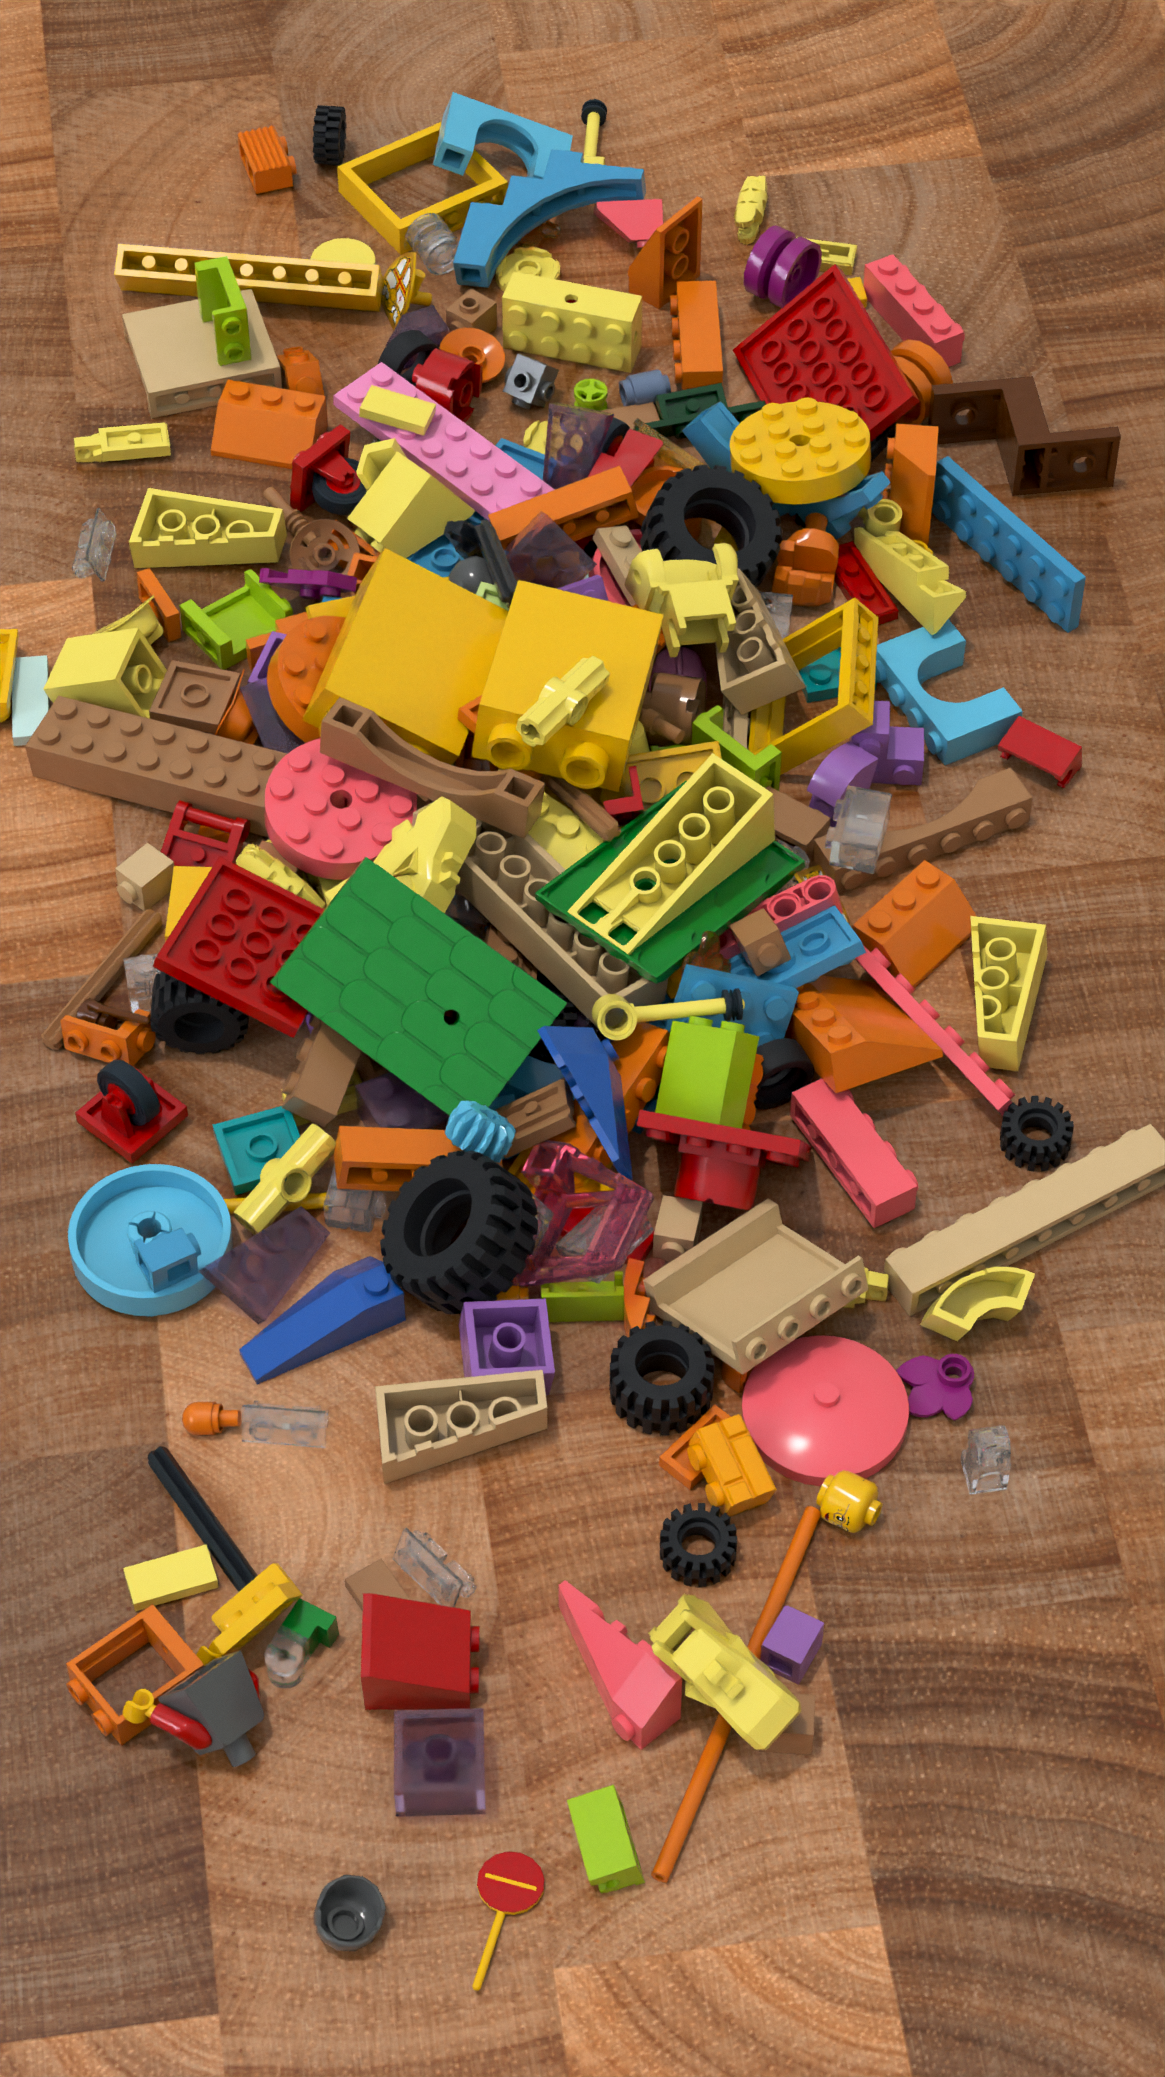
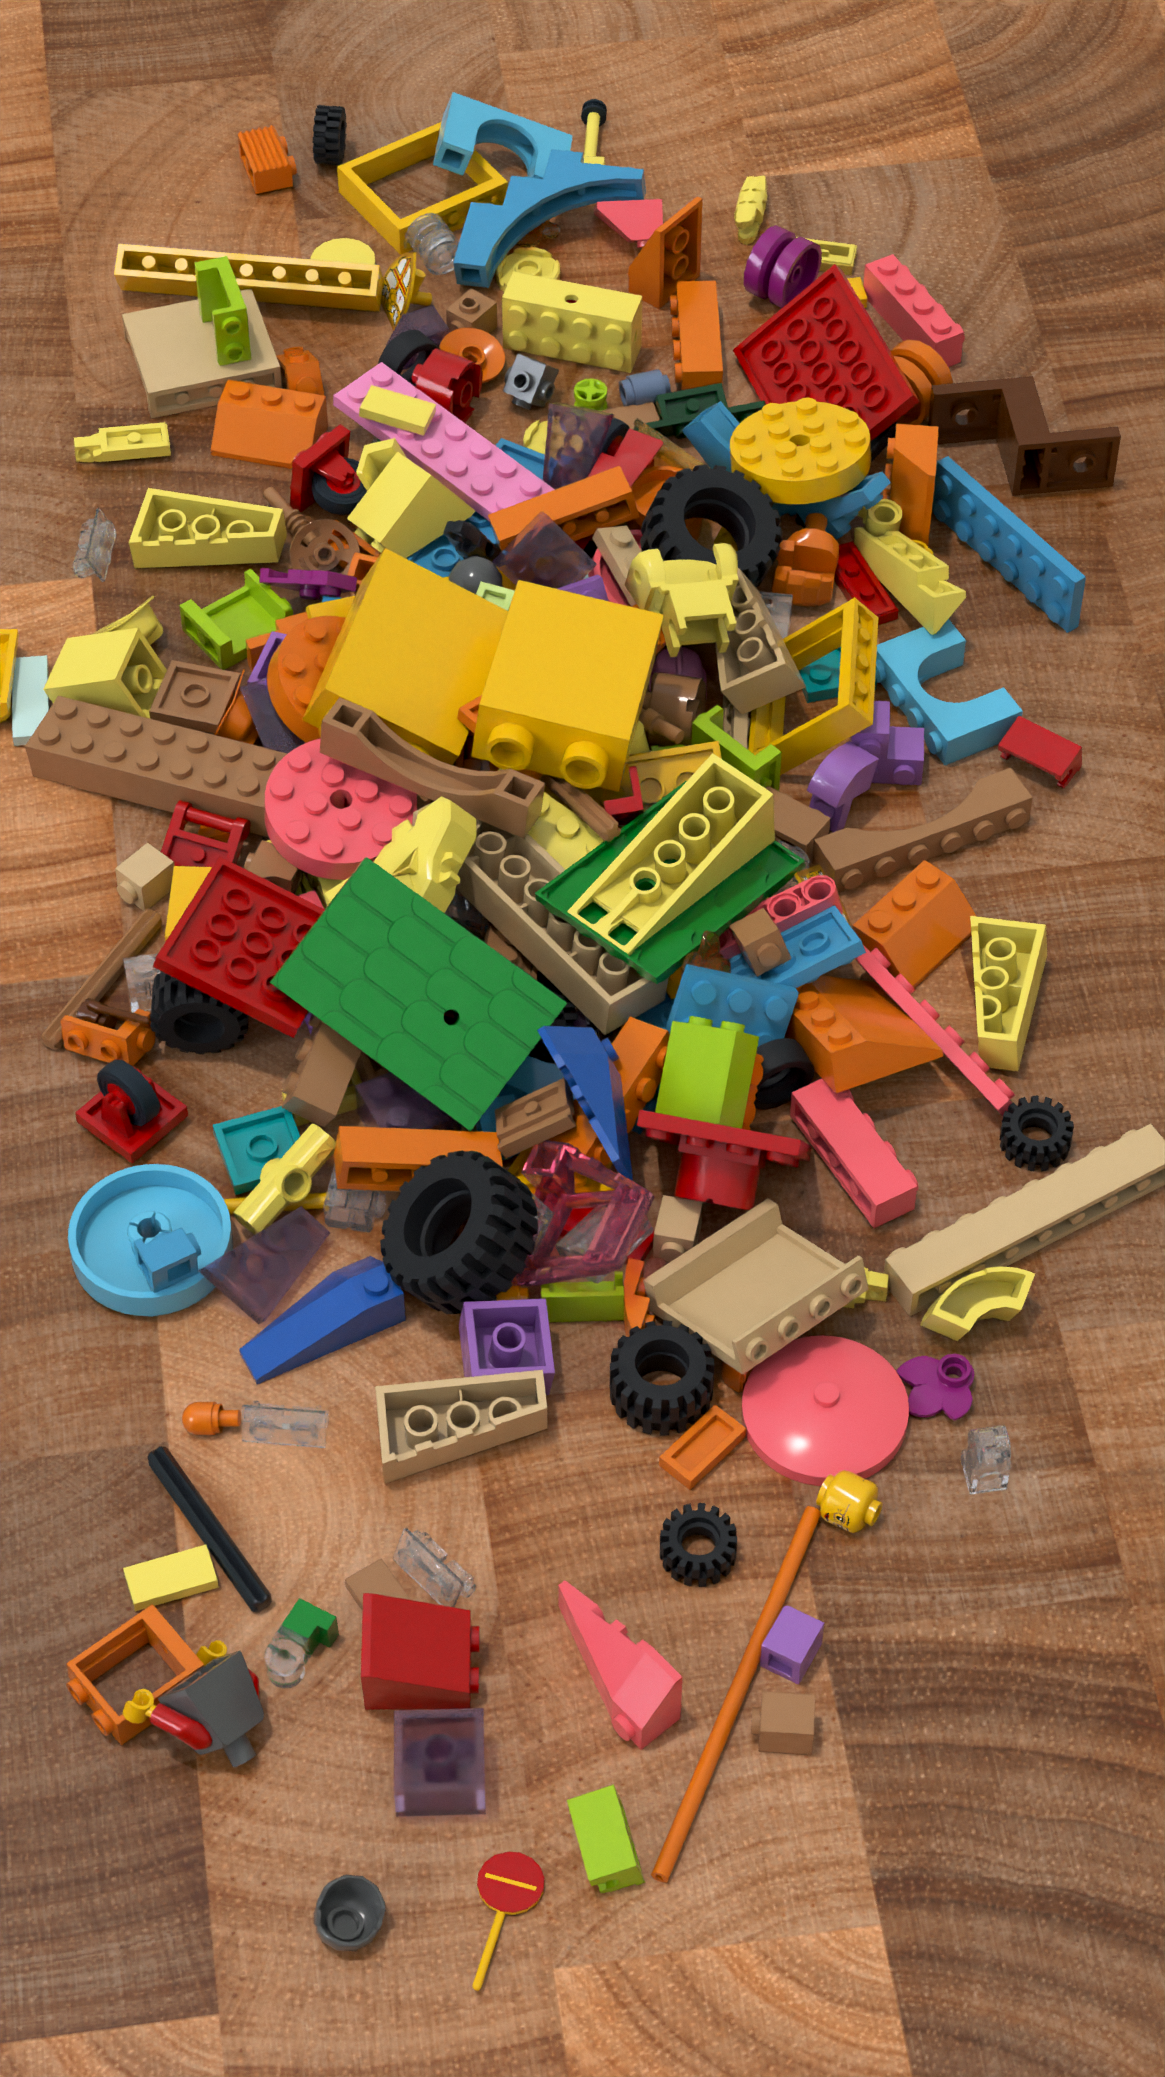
(161, 604): orange tile -> none
(254, 1608): yellow bracket -> none
(273, 870): light yellow hinge -> none
(480, 1130): medium azure gear -> none
(496, 561): black axle -> none
(562, 701): light yellow piece -> none
(724, 1672): light yellow animal -> none
(729, 1005): light yellow piece -> none
(730, 1466): light orange brick -> none
(859, 829): clear brick -> none

